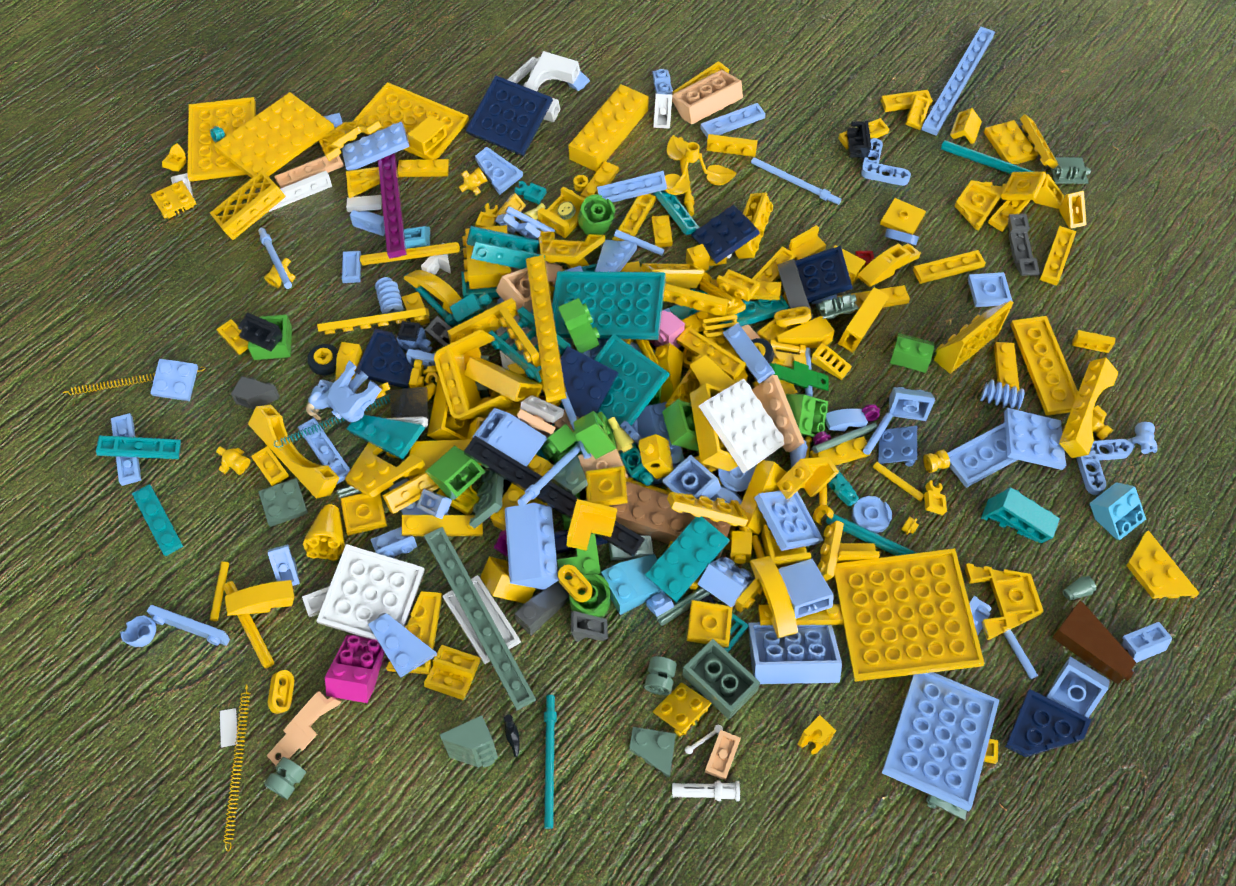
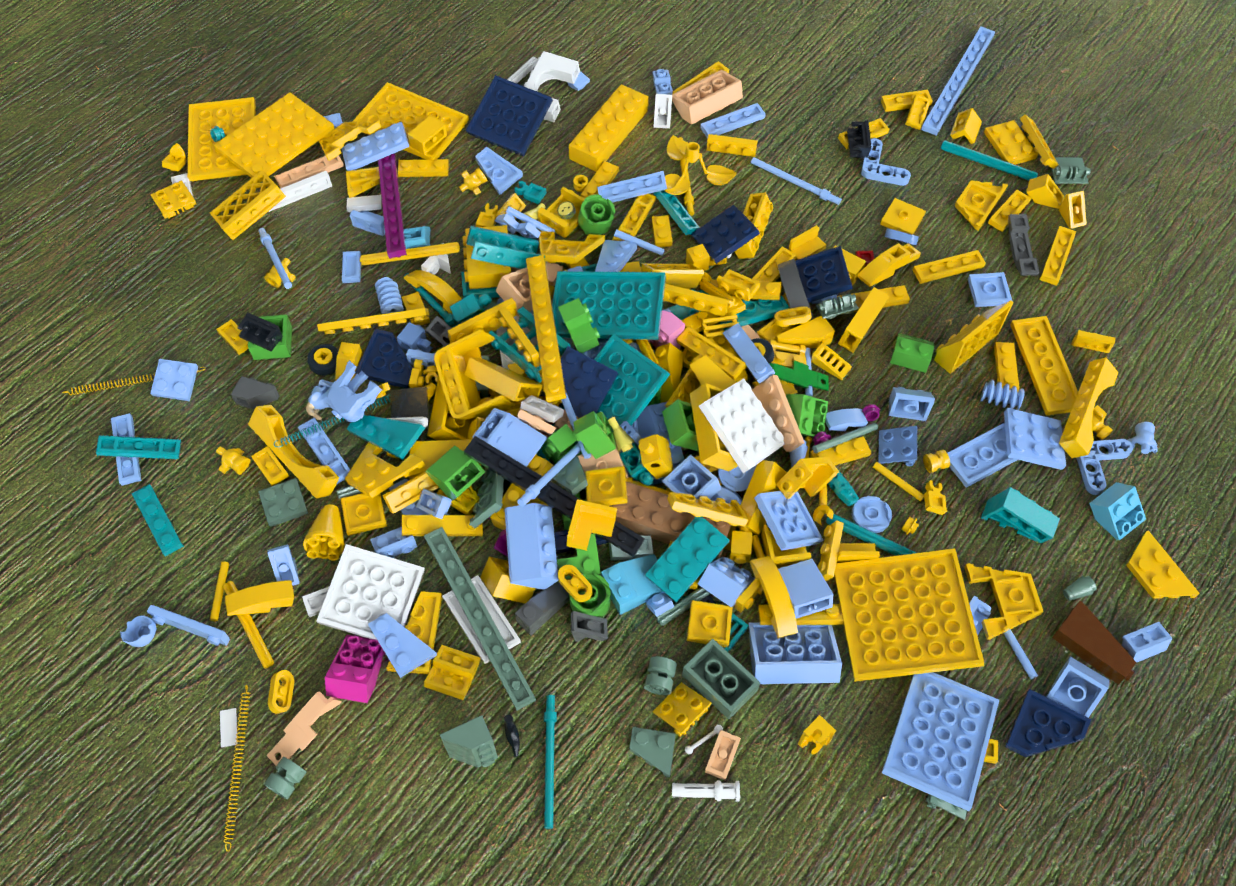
(409, 331): black tile -> none
(877, 434): light blue bar -> none
(1023, 185): yellow plate -> none

